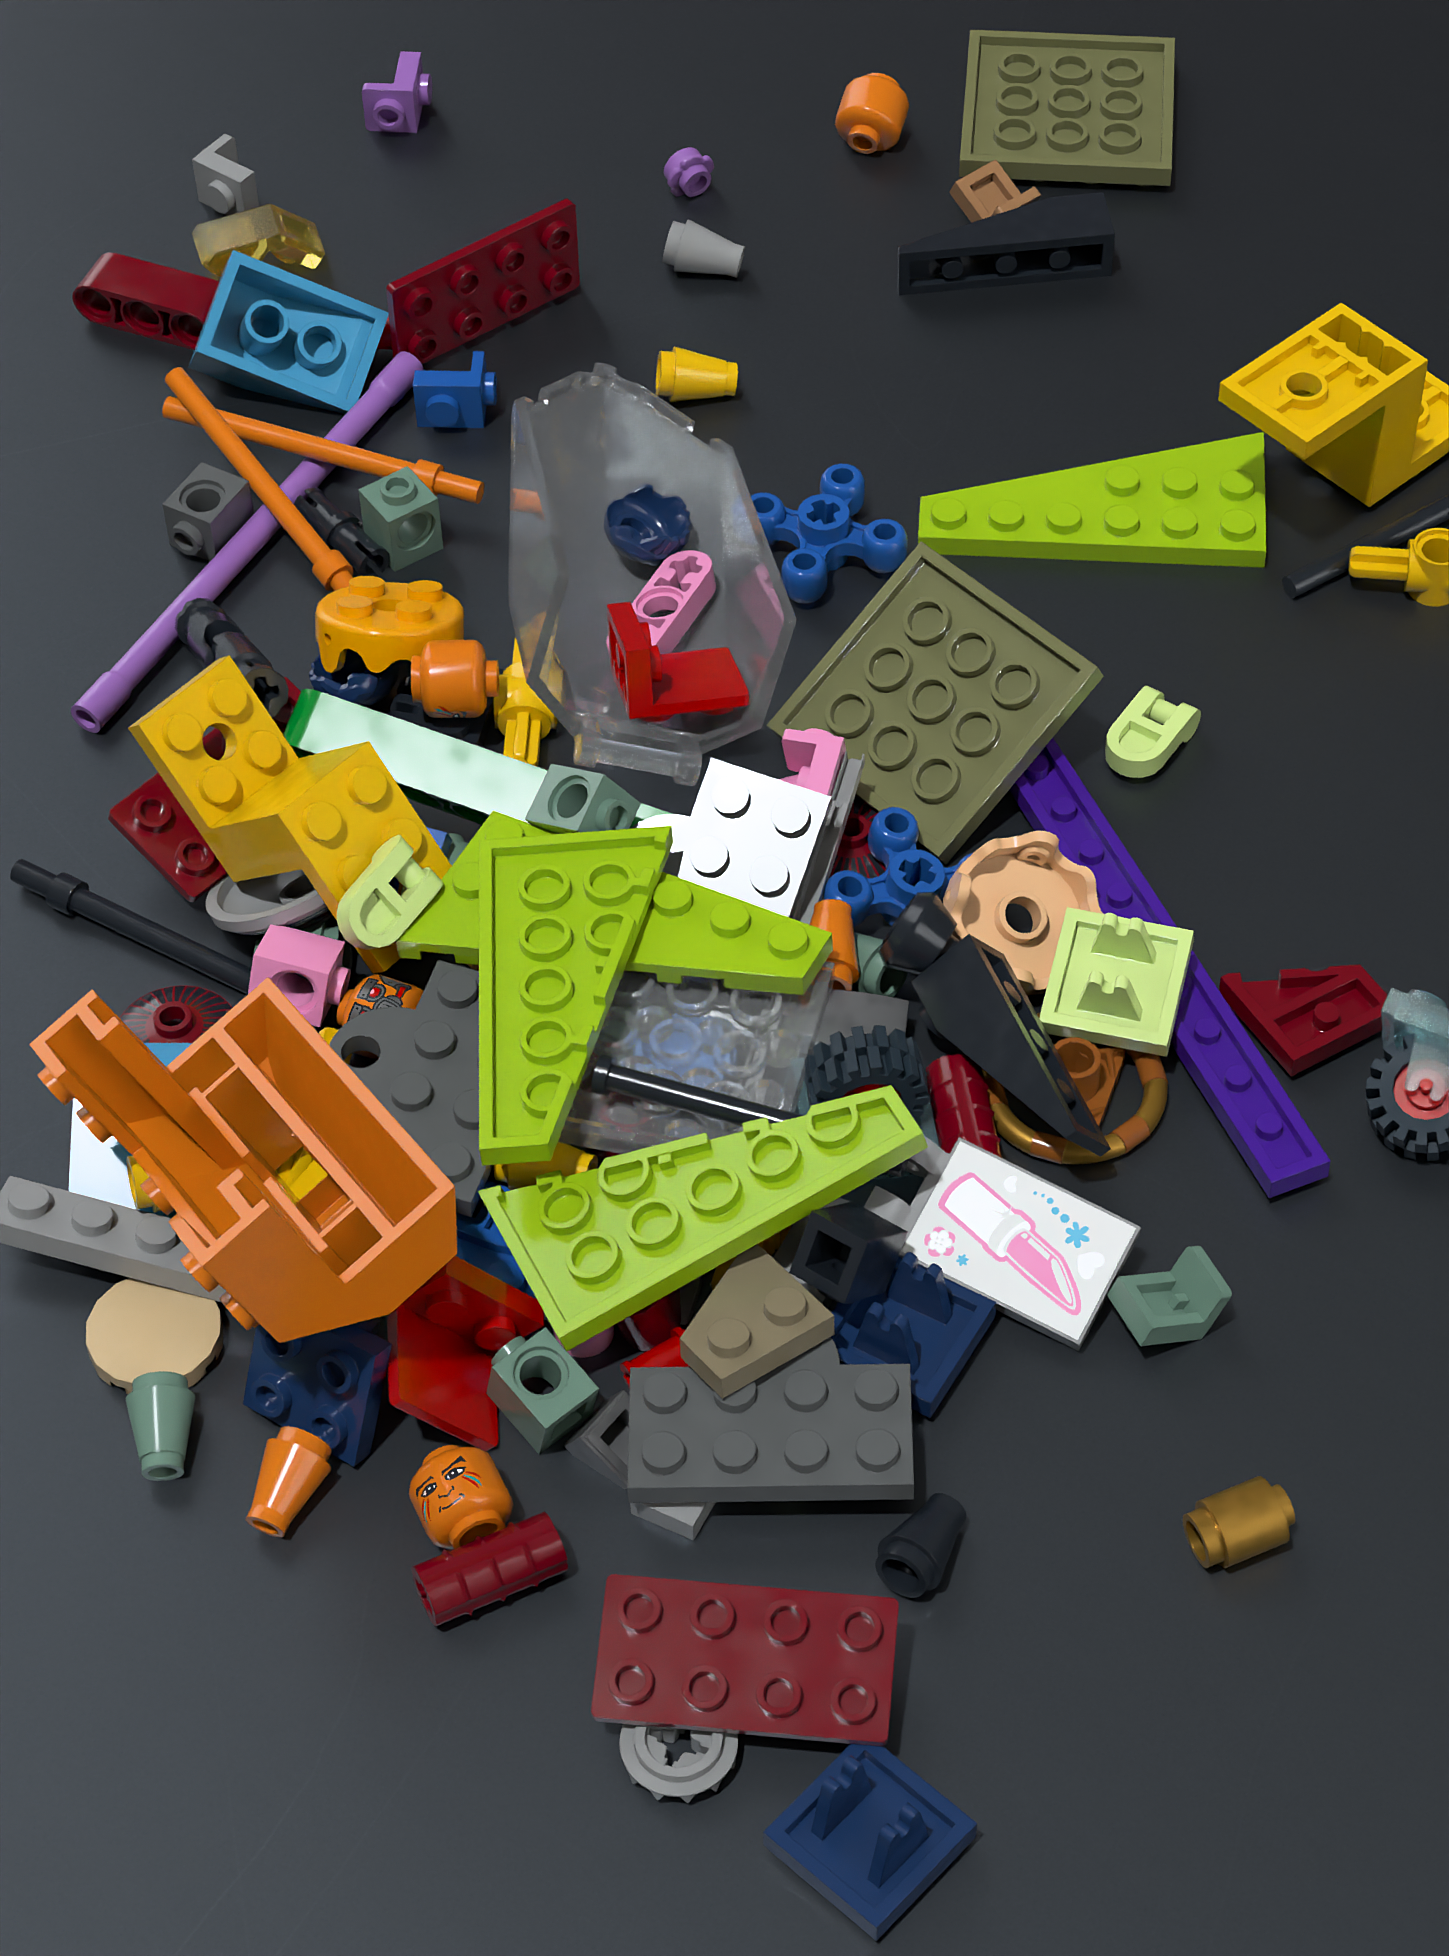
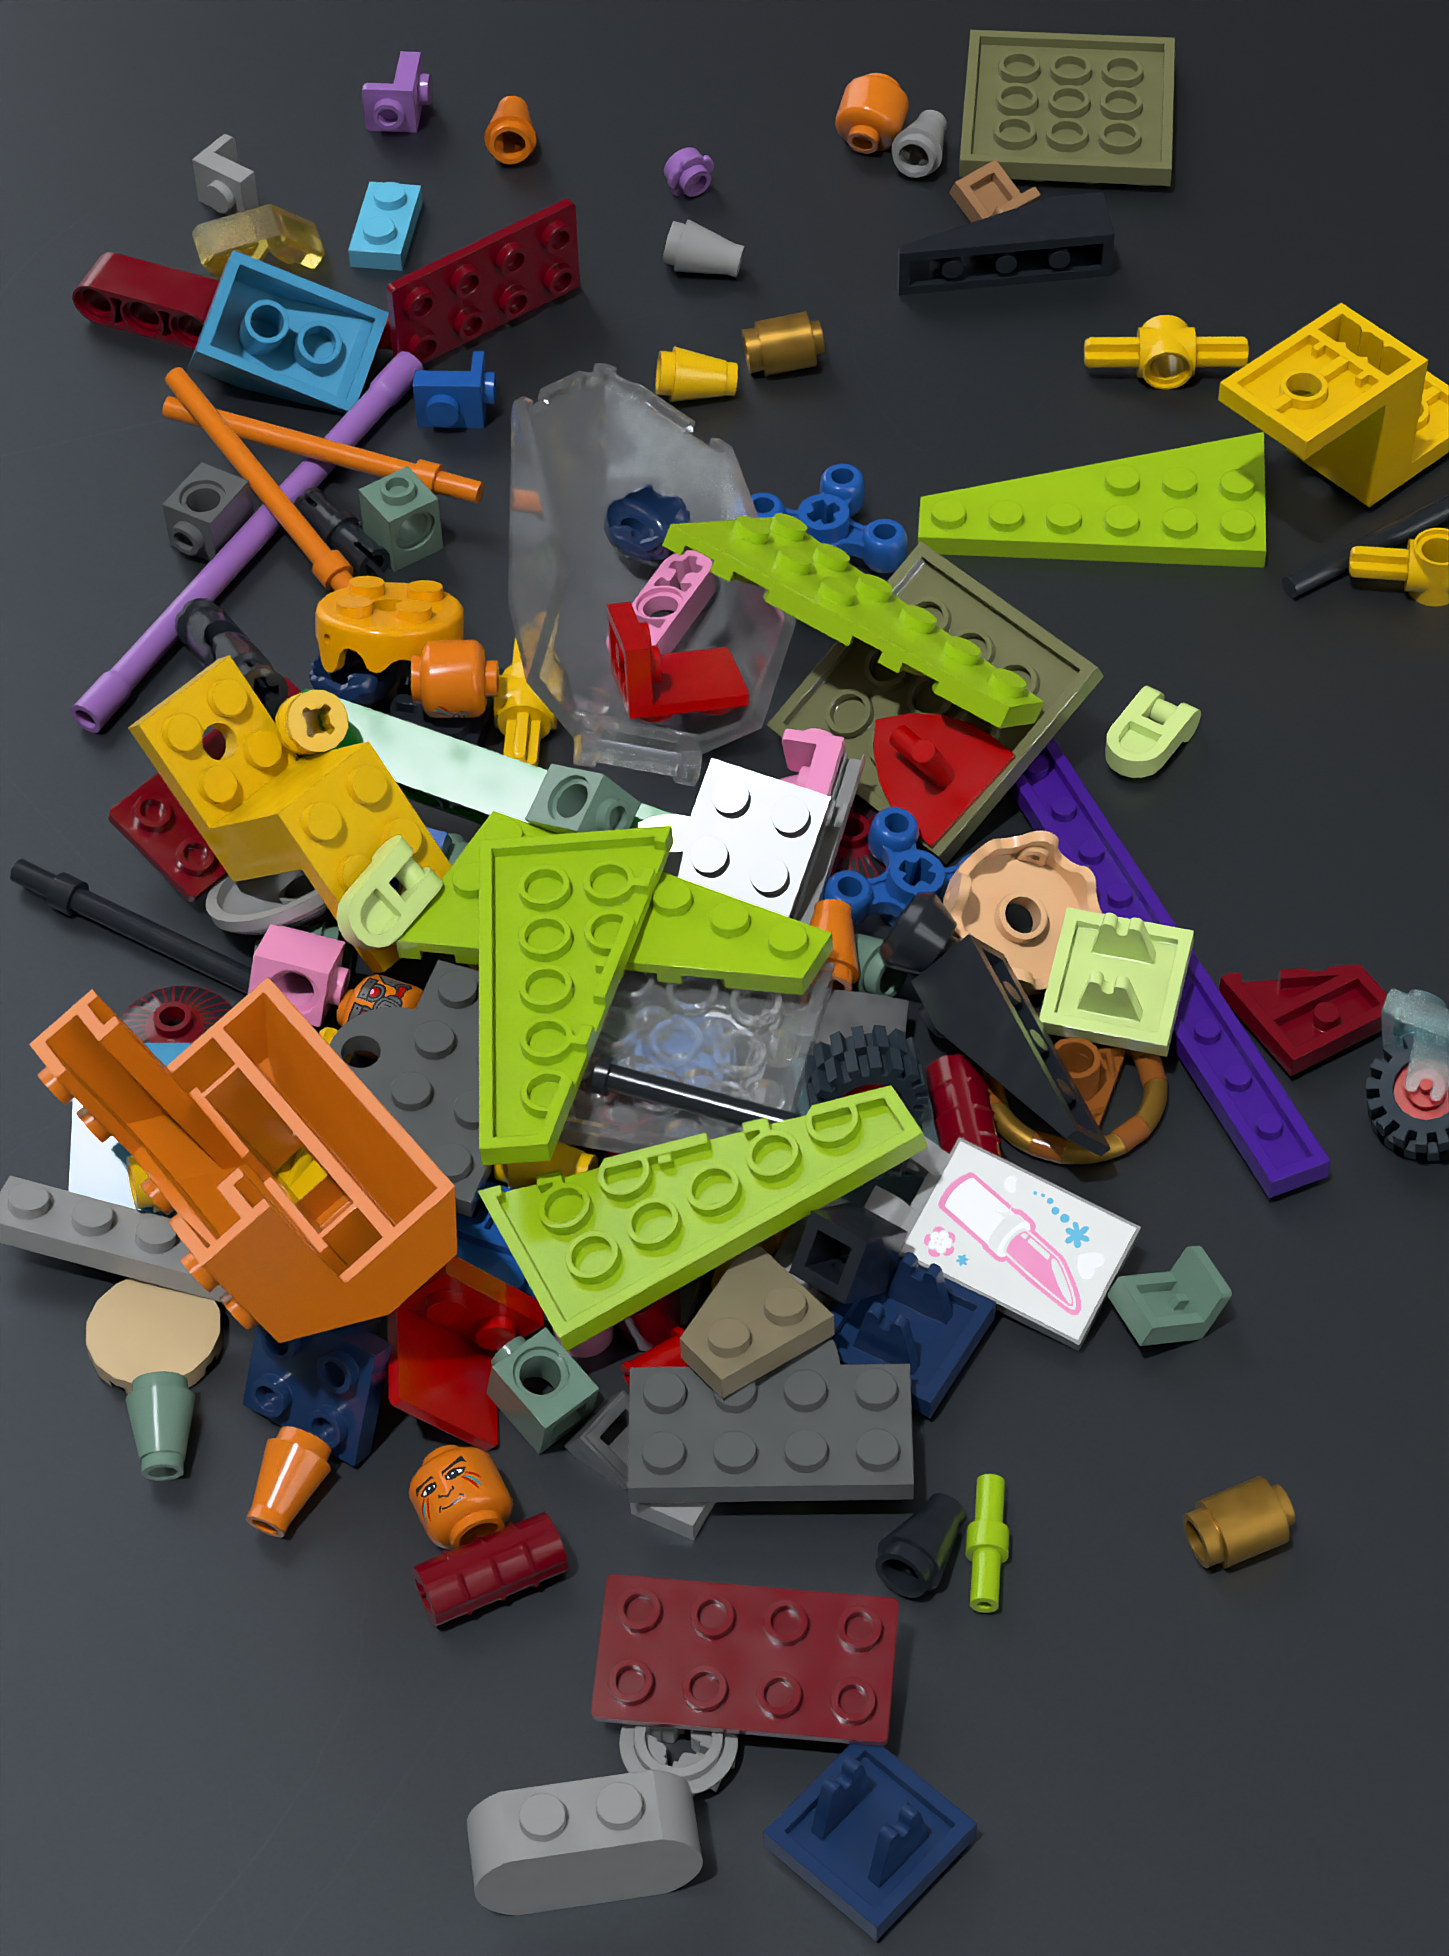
(299, 723): none -> yellow wheel
(385, 226): none -> medium azure plate
(510, 131): none -> orange cone
(583, 1842): none -> light grey brick
(783, 344): none -> pearl gold brick
(839, 600): none -> lime wing
(919, 146): none -> light grey cone
(935, 767): none -> red shield
(987, 1543): none -> lime bar
(1166, 352): none -> yellow axle

